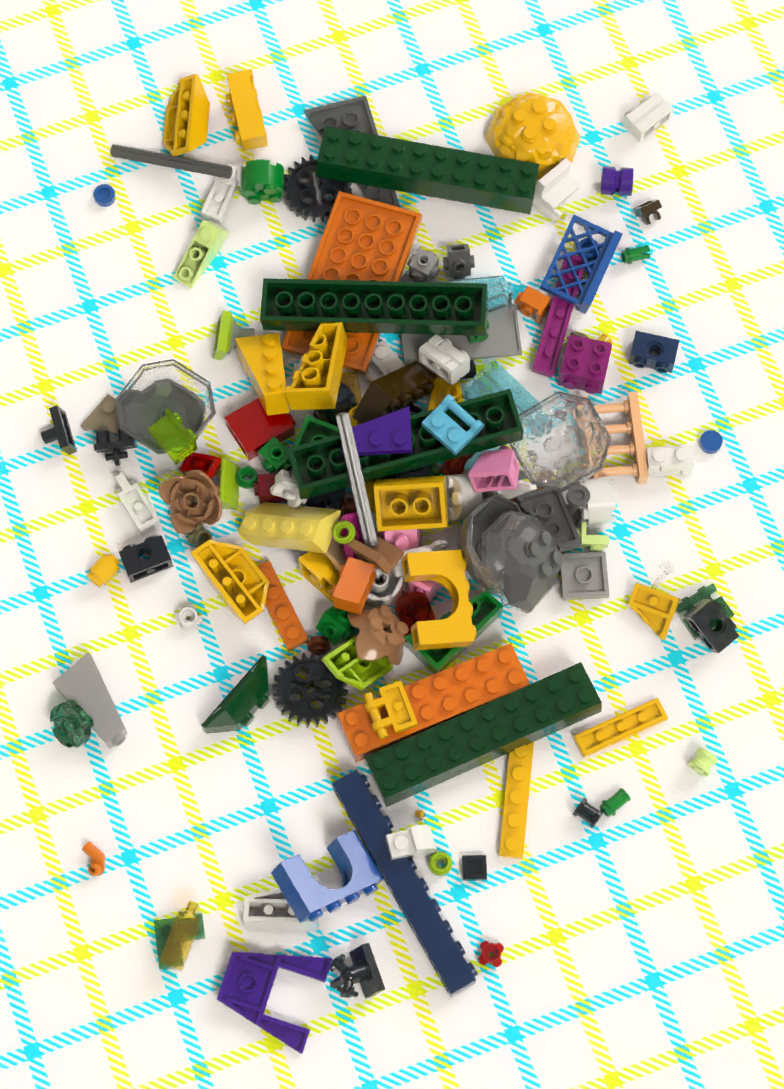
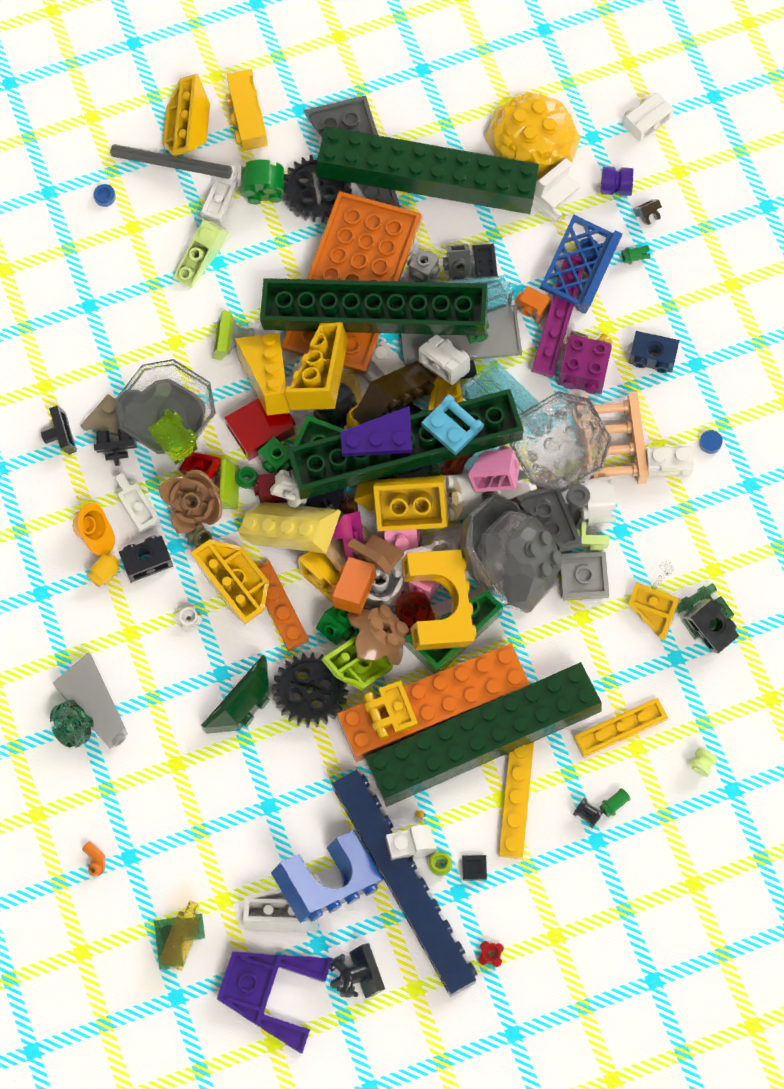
(94, 528): none -> light orange piece
(319, 645): copper plate -> none
(337, 532): lime plate -> none
(356, 479): axle -> none
(484, 260): none -> black plate

